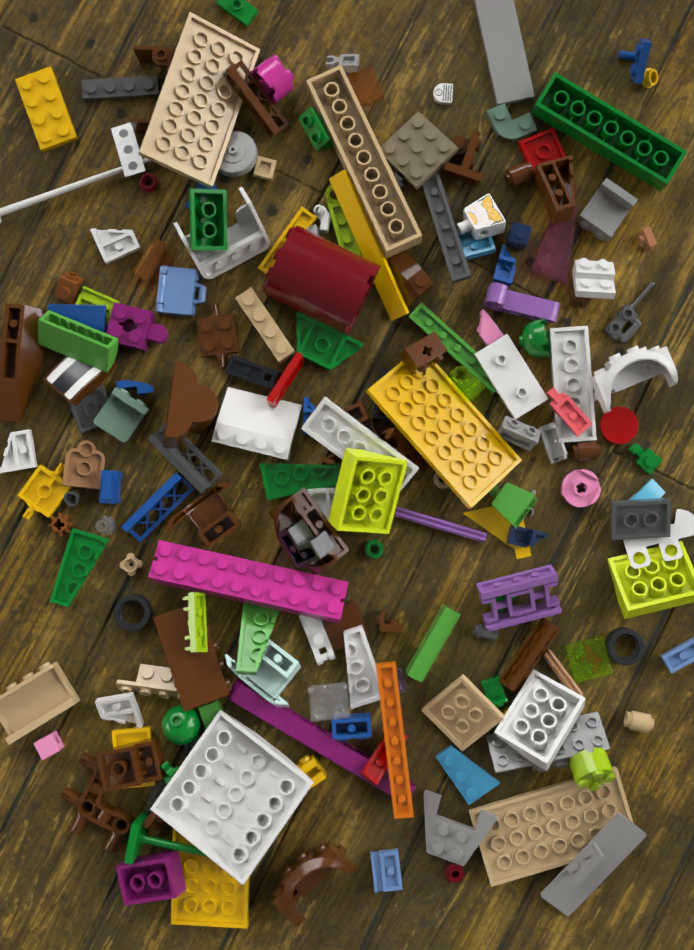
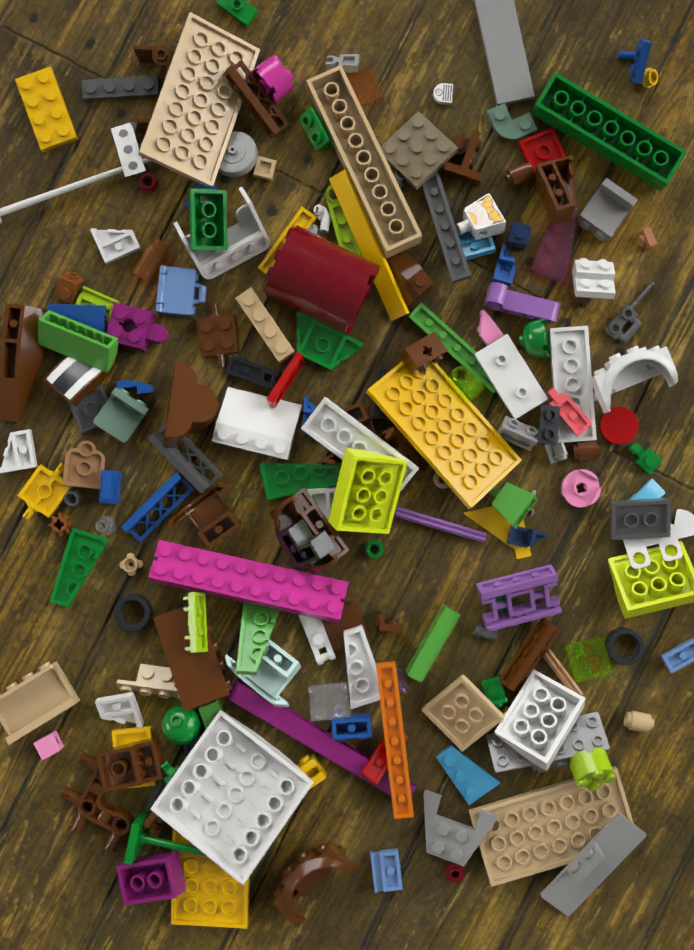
(548, 425): none -> black hinge

